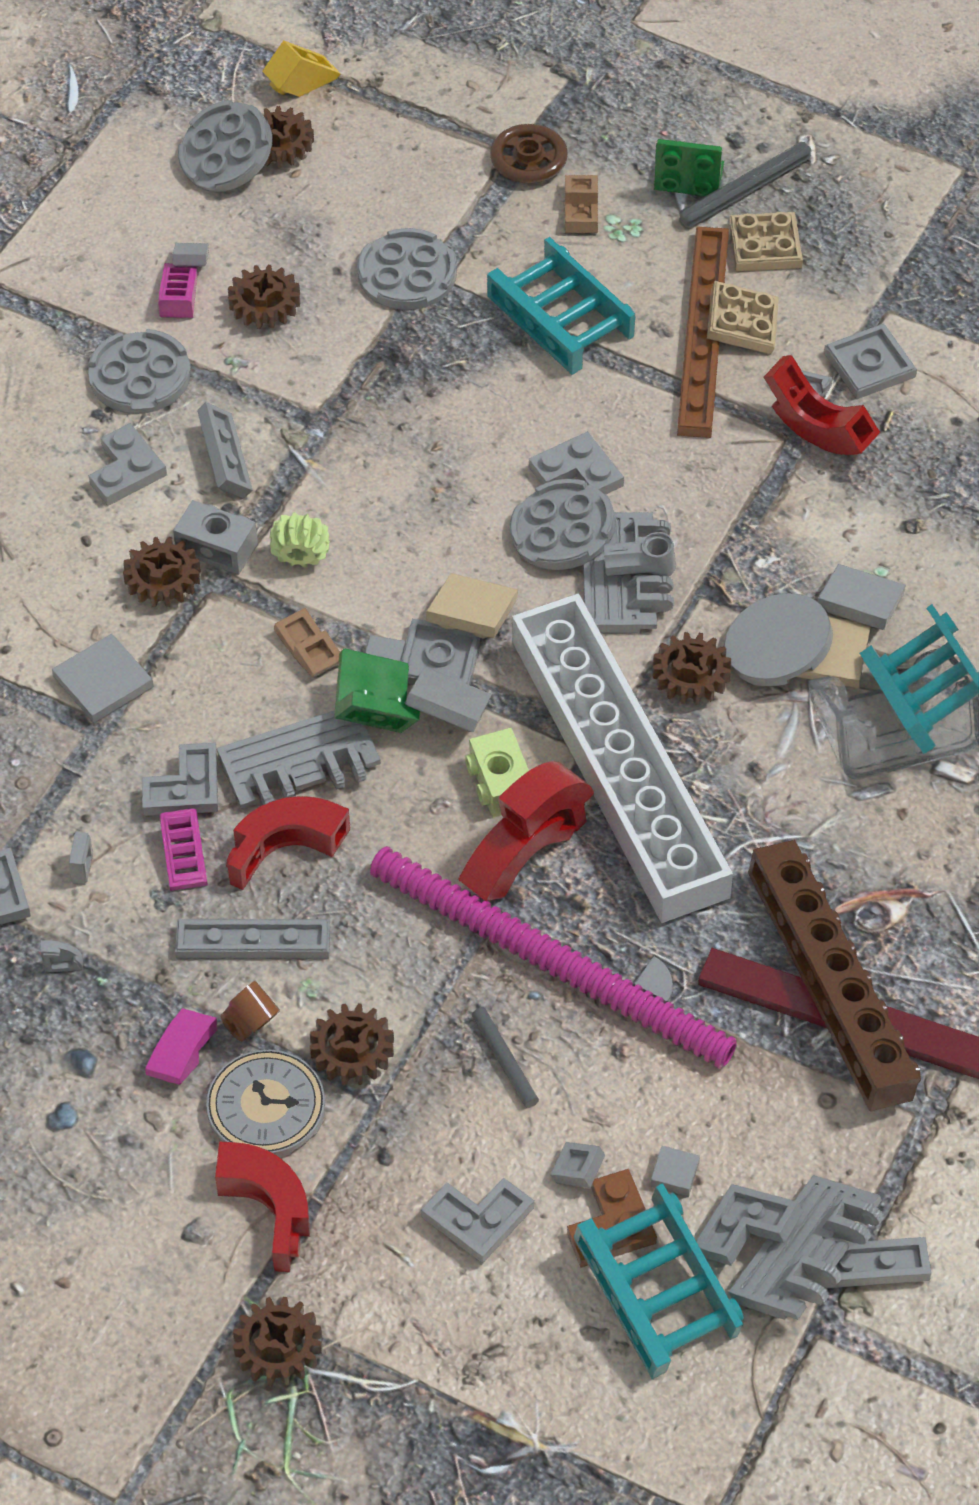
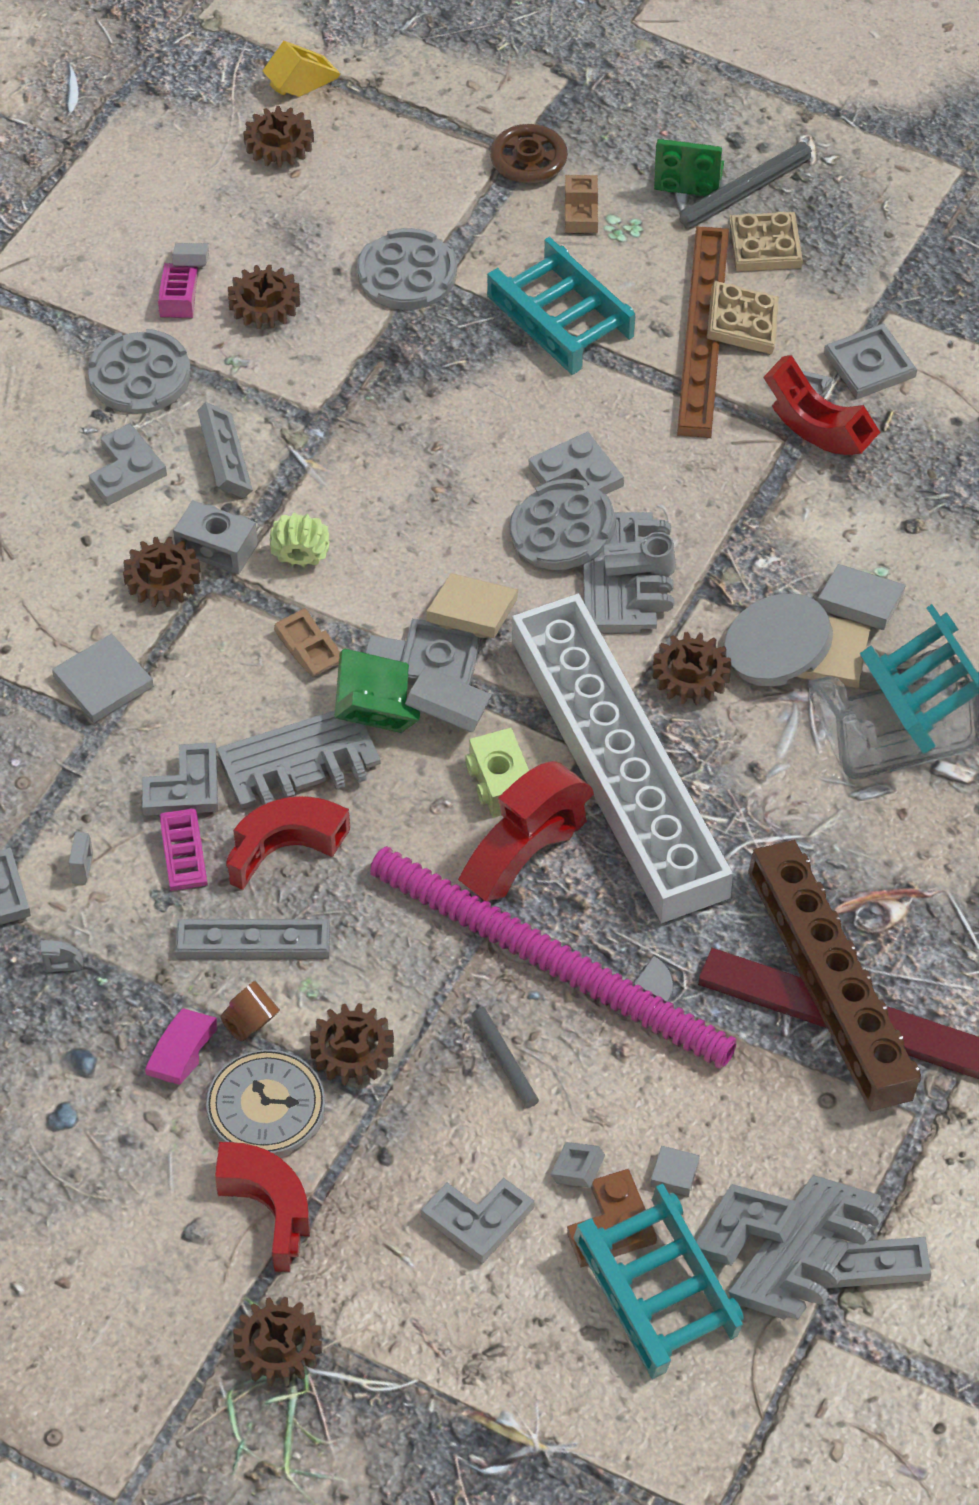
(225, 146): light grey tile -> none

